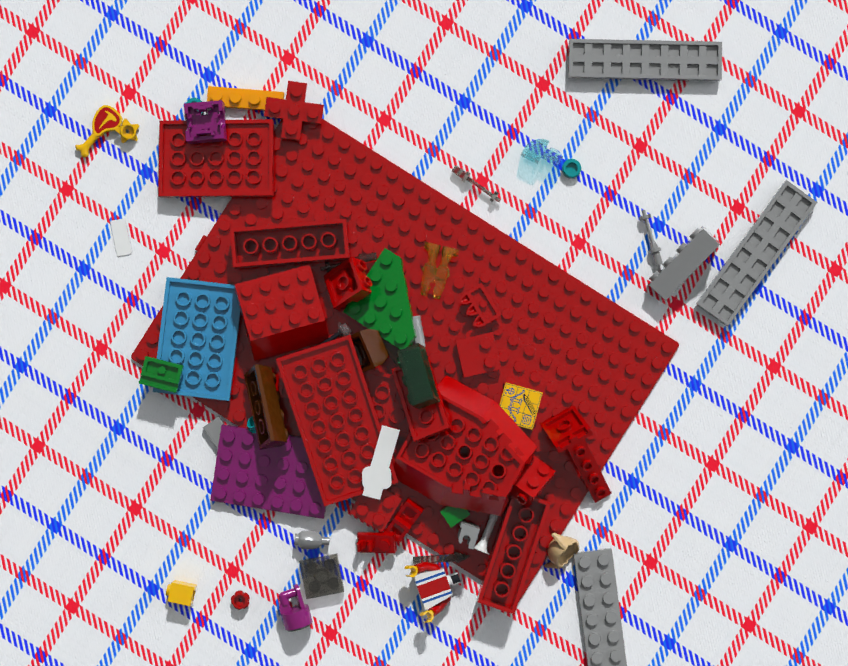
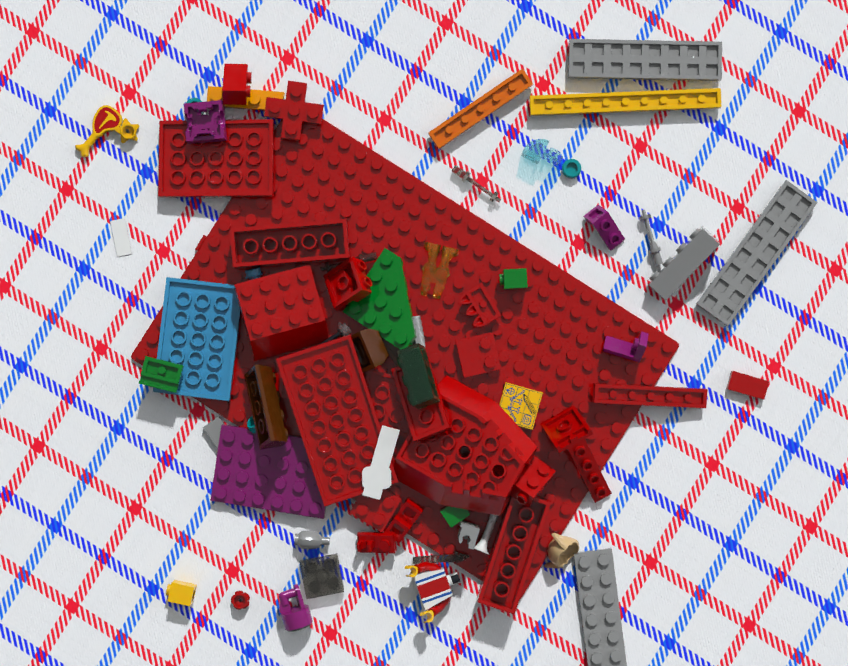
(235, 84): none -> red brick
(253, 273): none -> dark azure plate
(480, 108): none -> orange plate
(513, 279): none -> green brick
(605, 226): none -> magenta bracket
(625, 102): none -> yellow plate
(632, 351): none -> magenta bracket
(649, 395): none -> red plate
(747, 385): none -> red tile

